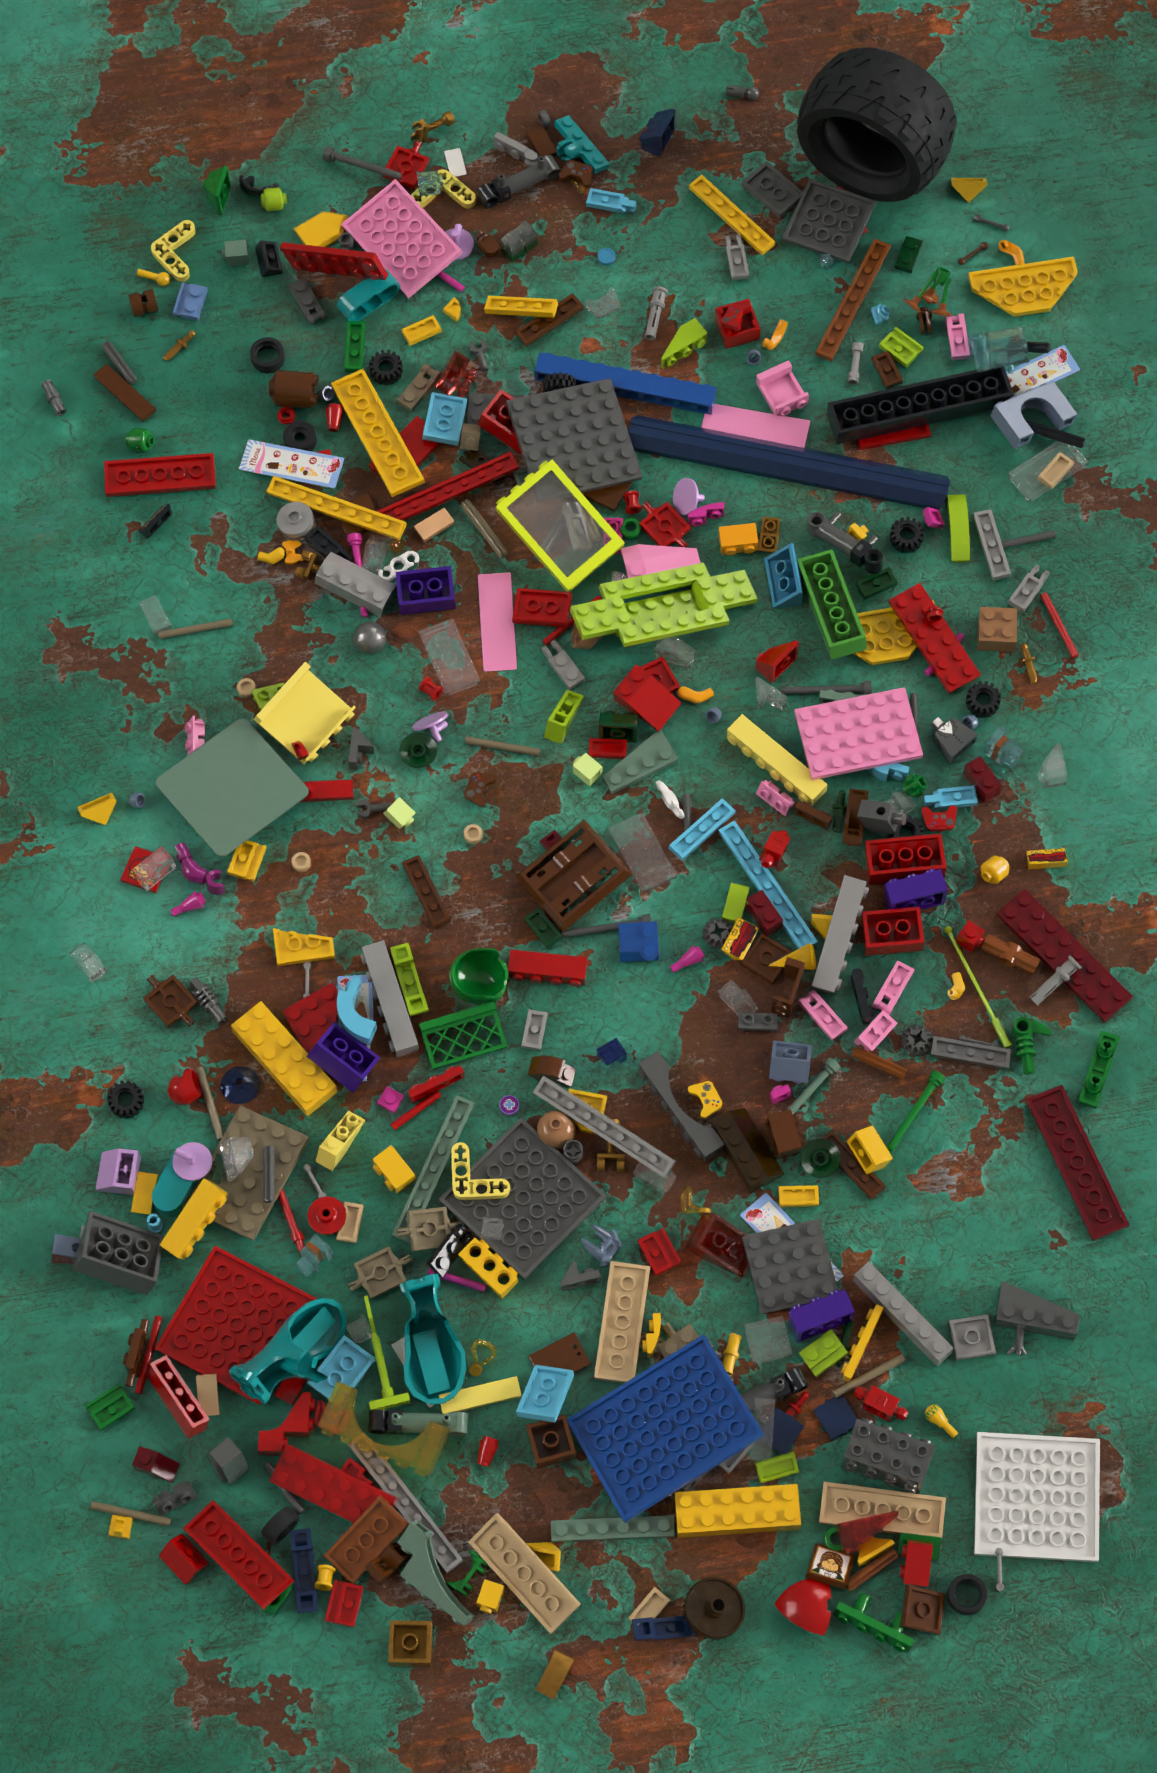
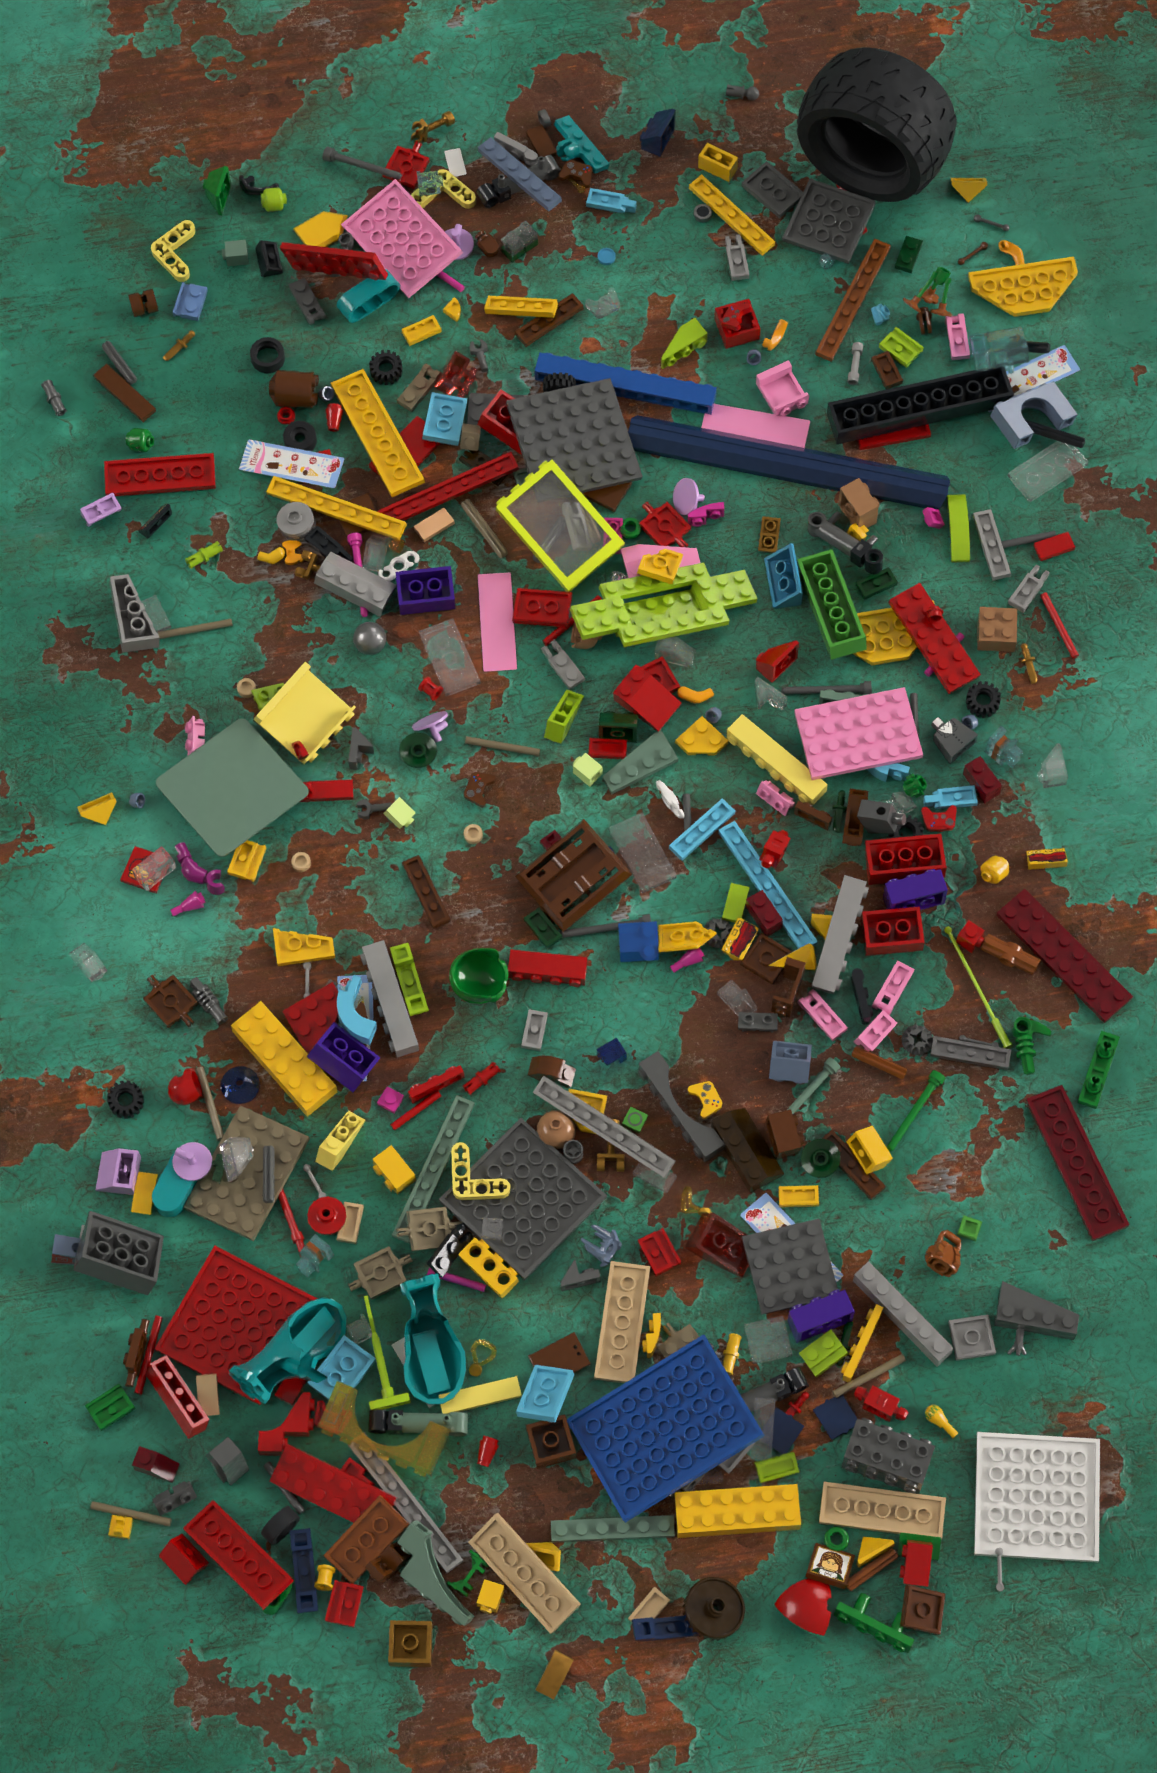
(100, 509): none -> lavender hinge
(133, 623): none -> light grey wedge
(154, 1223): medium azure pin -> none
(162, 278): yellow bar -> none
(193, 1219): yellow brick -> none
(203, 554): none -> lime pin
(355, 346): green plate -> none
(457, 1019): green fence -> none
(481, 1078): none -> red pin
(509, 1105): tile -> none
(519, 174): none -> sand blue plate
(632, 502): red bush -> none
(634, 1120): none -> bright green tile
(656, 305): light grey pin -> none
(661, 566): none -> yellow plate
(682, 936): none -> yellow tile
(701, 739): none -> yellow plate
(702, 213): none -> flat silver tile
(718, 162): none -> yellow brick
(738, 539): light orange brick -> none
(779, 1094): dark pink plate -> none
(858, 504): none -> medium nougat brick
(858, 1532): clear red slope -> none
(909, 525): black tyre -> none
(944, 1257): none -> dark orange piece
(958, 987): yellow arm -> none
(967, 1578): black tyre -> none
(969, 1228): none -> bright green tile
(1054, 546): none -> red tile
(1055, 470): tan tile -> none
(1062, 974): light grey pin -> none

